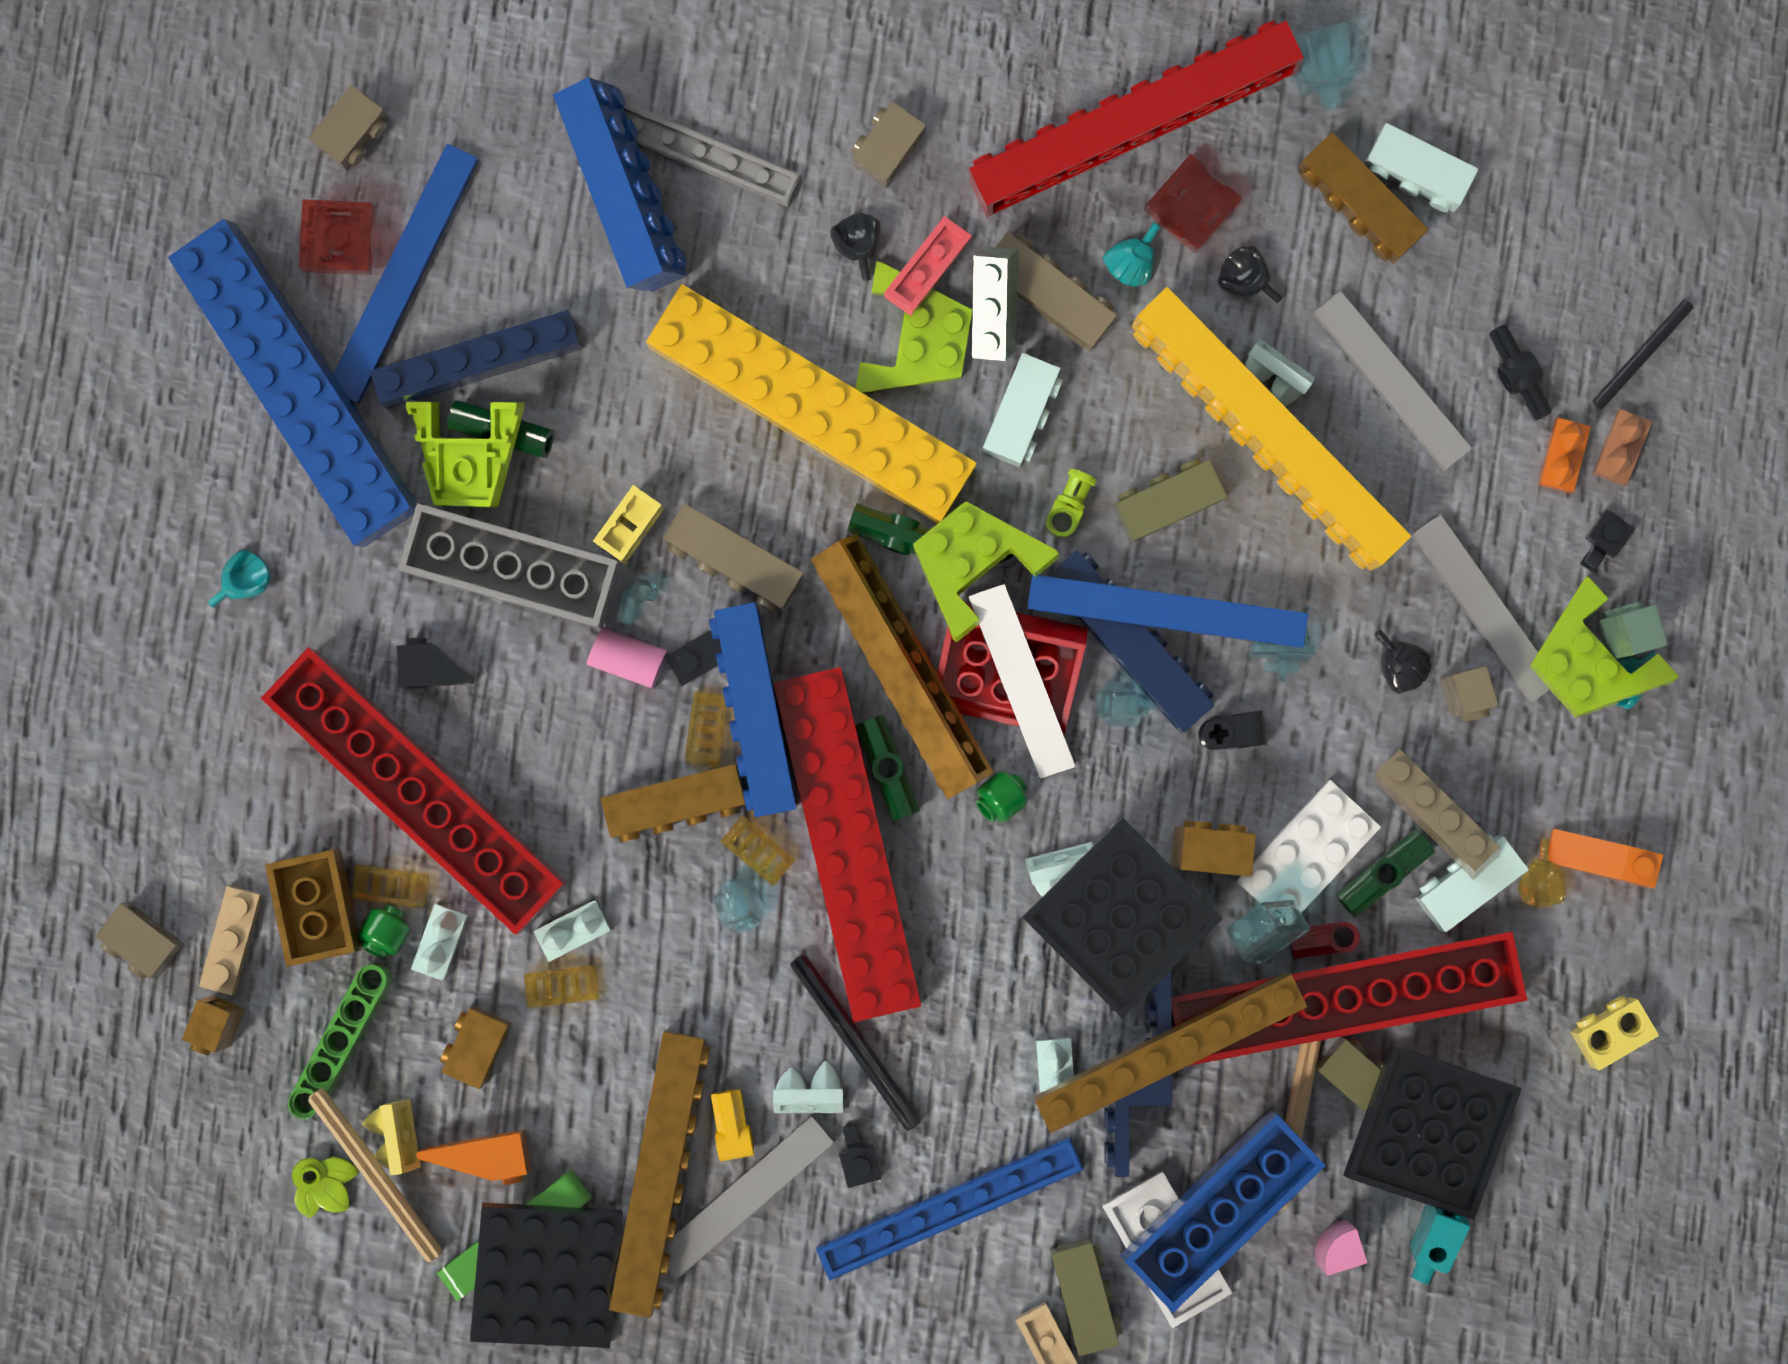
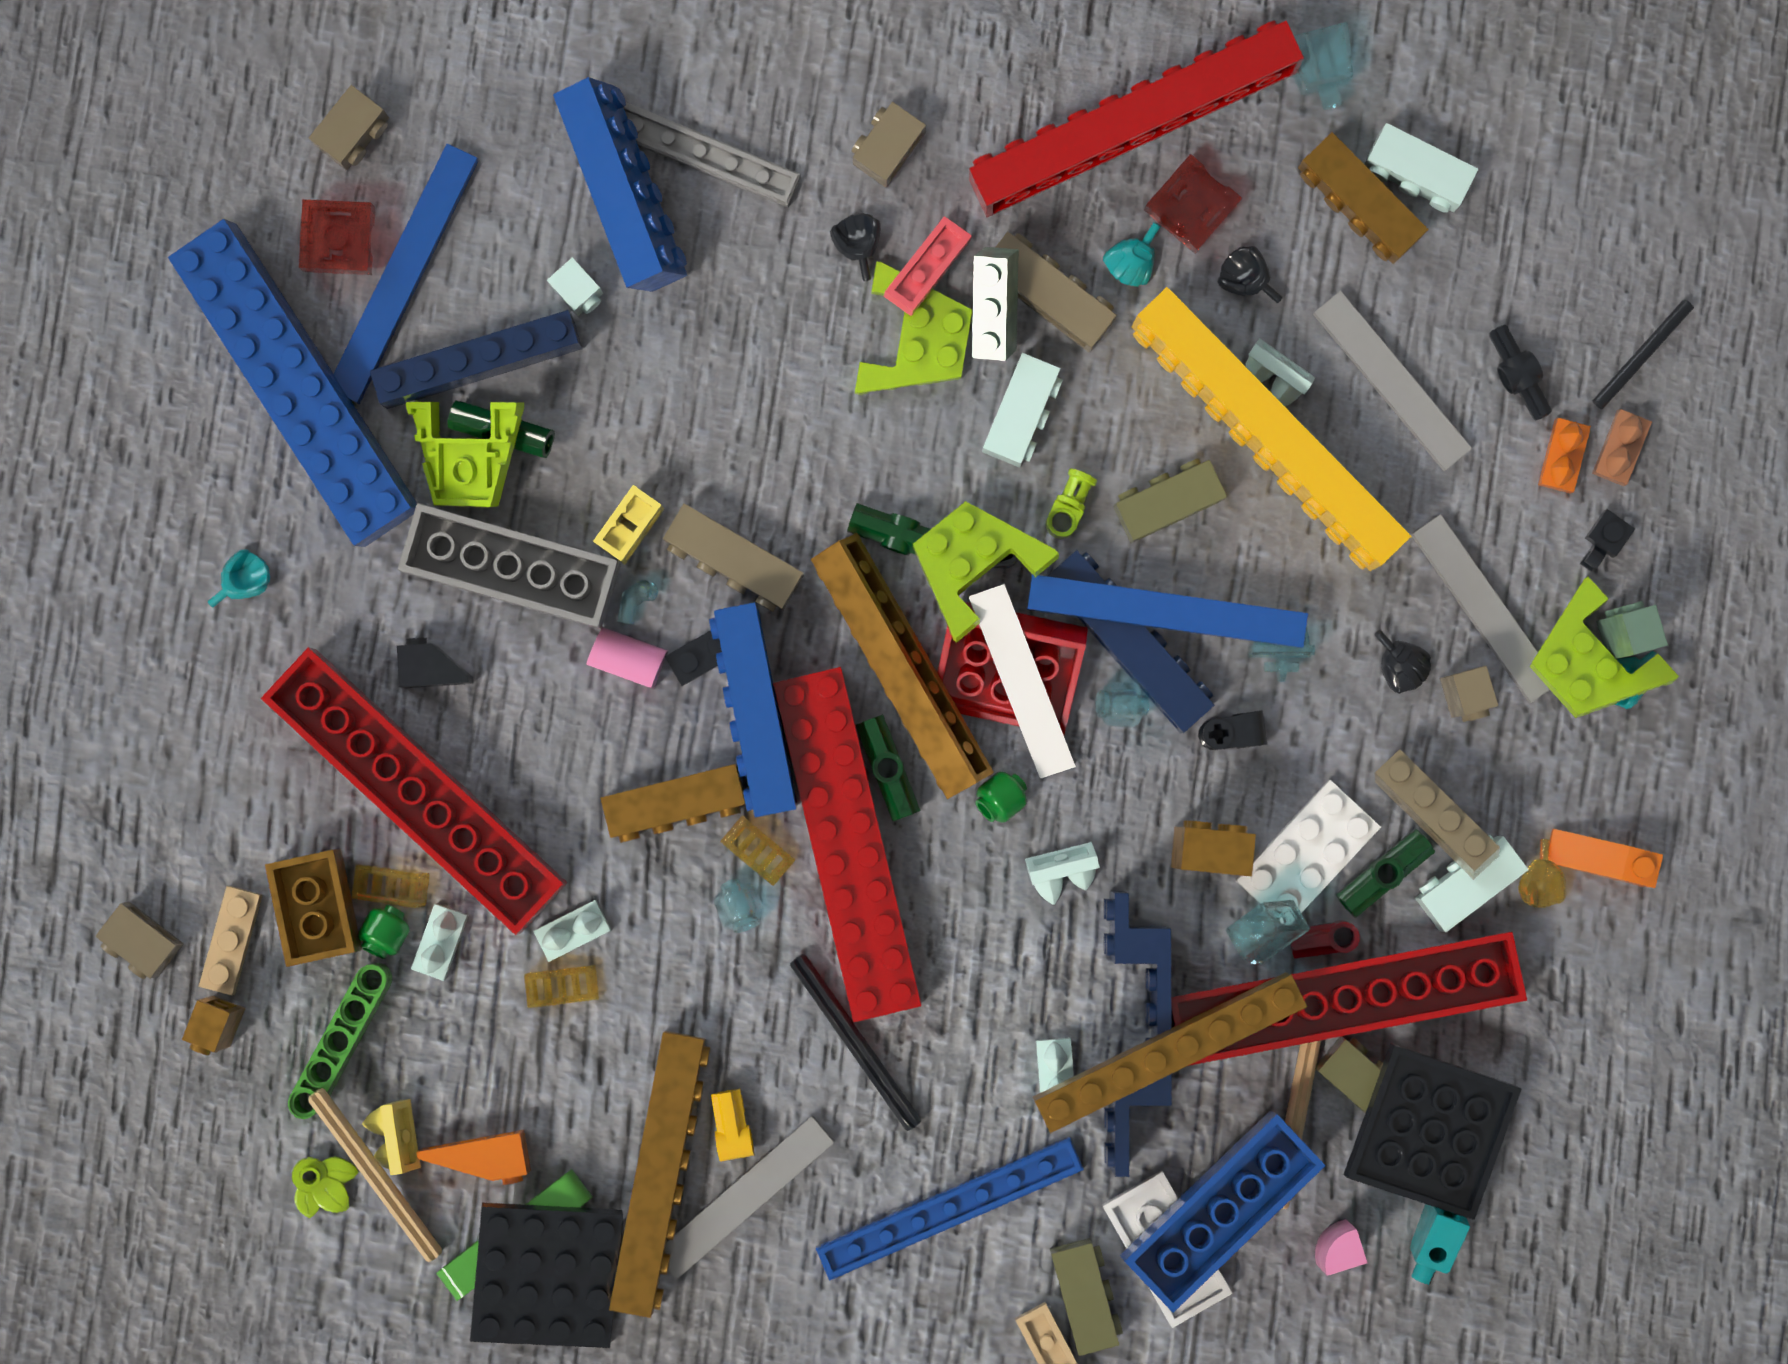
(475, 1046): pearl gold brick -> none
(576, 287): none -> light aqua brick
(704, 758): clear yellow slope -> none
(810, 404): yellow brick -> none
(822, 1097): light aqua tile -> none
(858, 1161): black plate -> none
(1122, 917): black plate -> none
(1616, 1041): light yellow brick -> none

